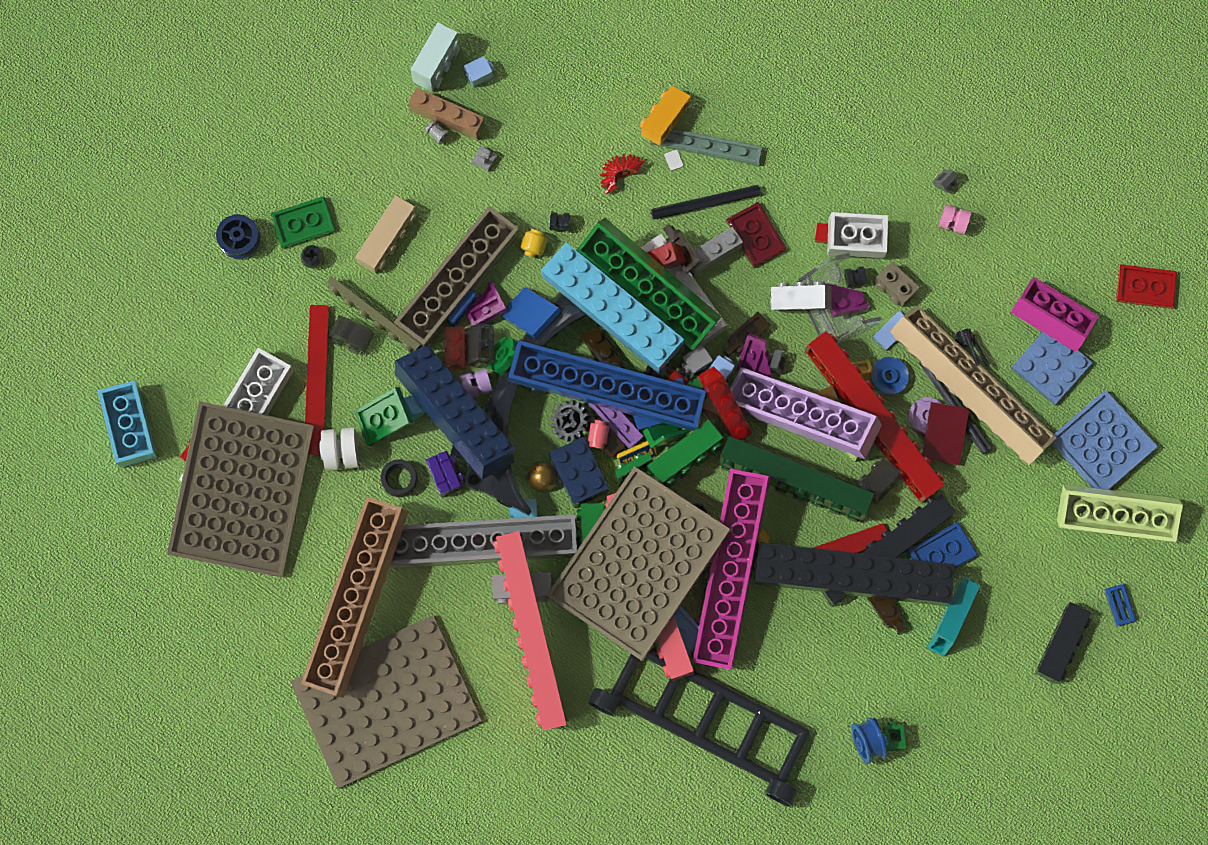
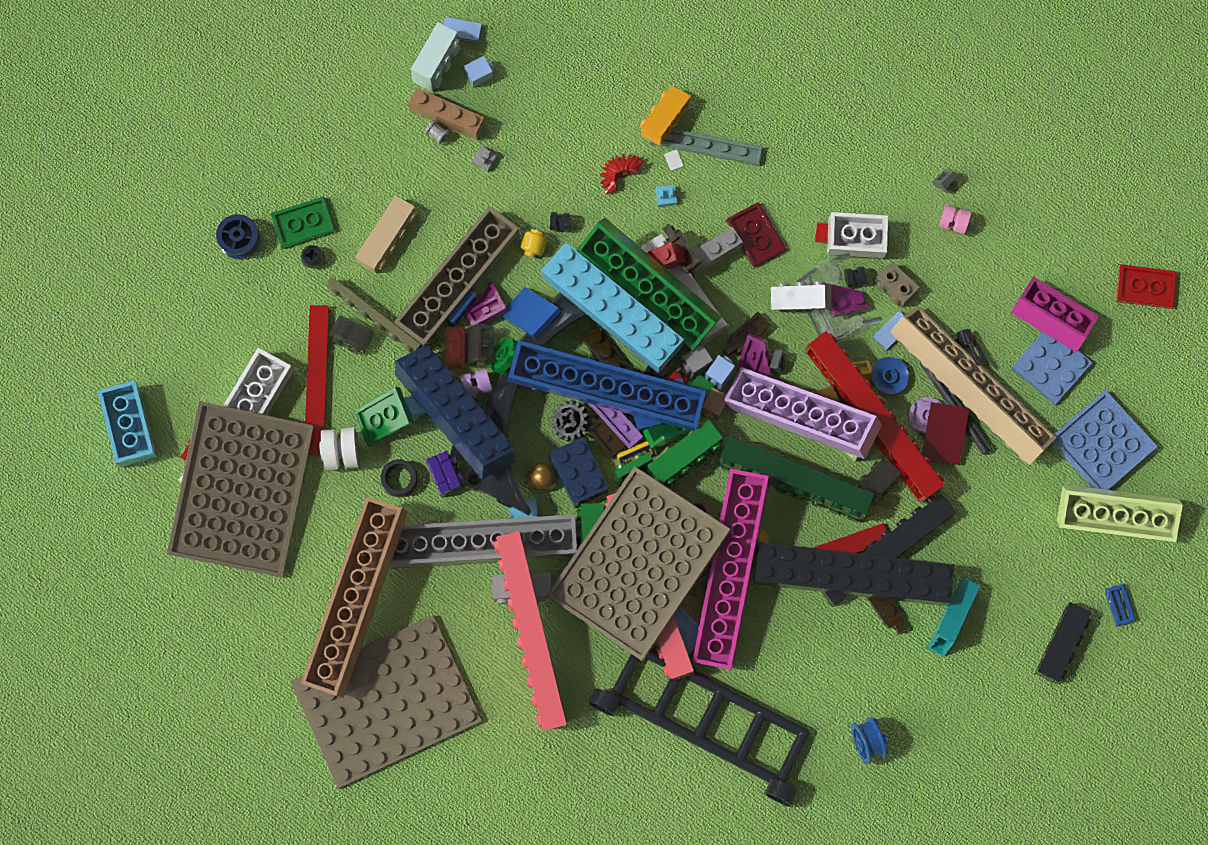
(466, 30): none -> light blue tile
(598, 434): coral brick -> none
(666, 196): none -> medium azure tile
(705, 202): black axle -> none
(723, 399): red arch -> none
(899, 743): green brick -> none
(946, 547): blue tile -> none

